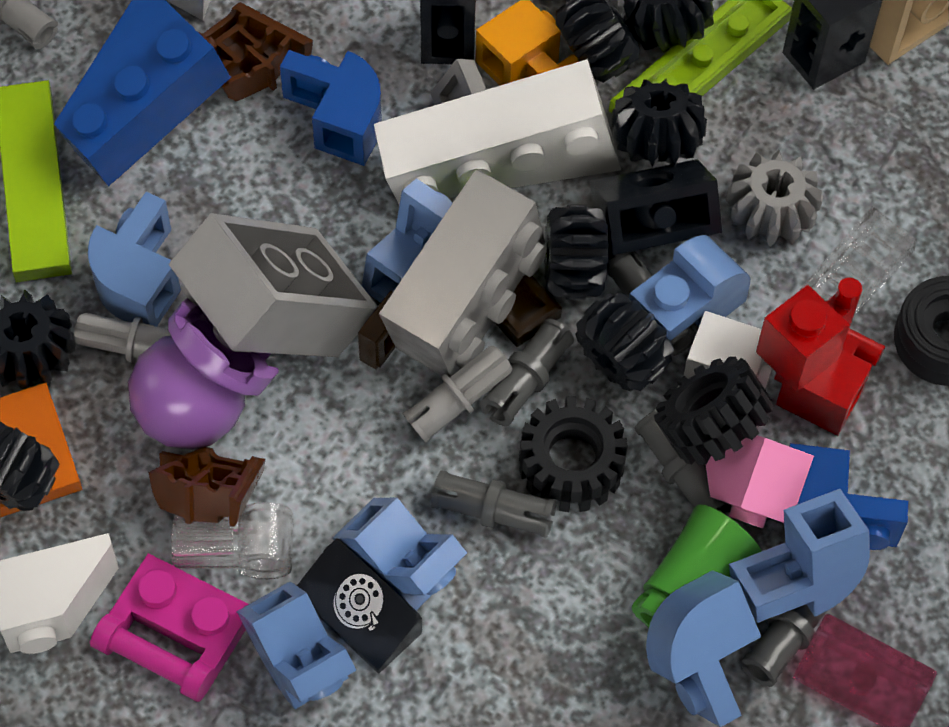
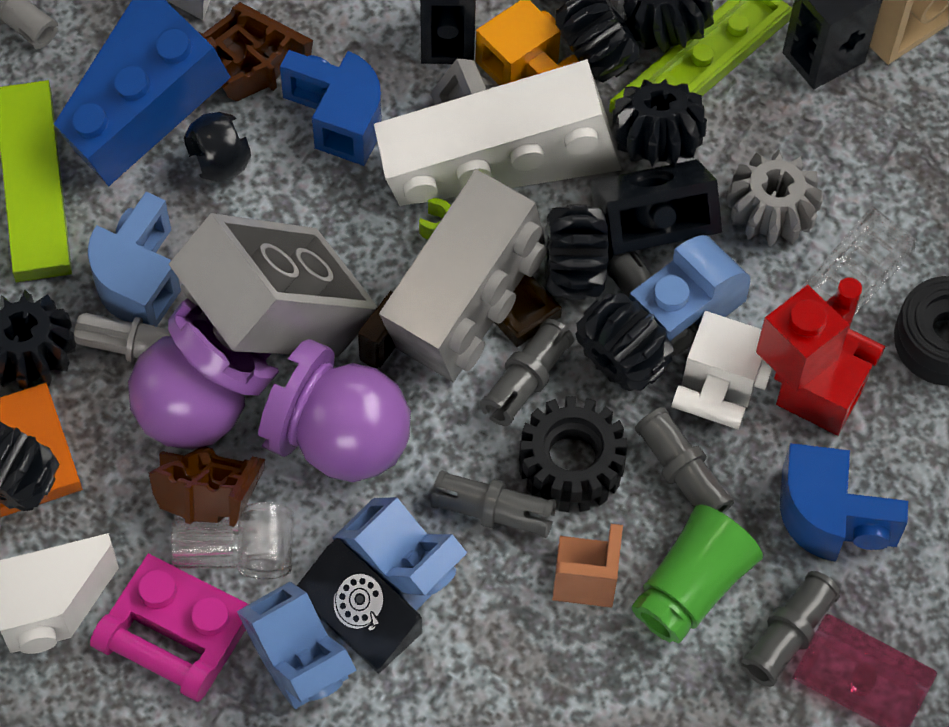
(217, 146): none -> black piece
(342, 418): none -> medium lavender tile
(391, 258): medium blue brick -> none
(458, 392): light grey axle -> none
(588, 569): none -> nougat panel
(690, 637): medium blue brick -> none
(713, 410): black tyre -> none
(759, 479): bright pink slope -> none
(816, 565): medium blue brick -> none

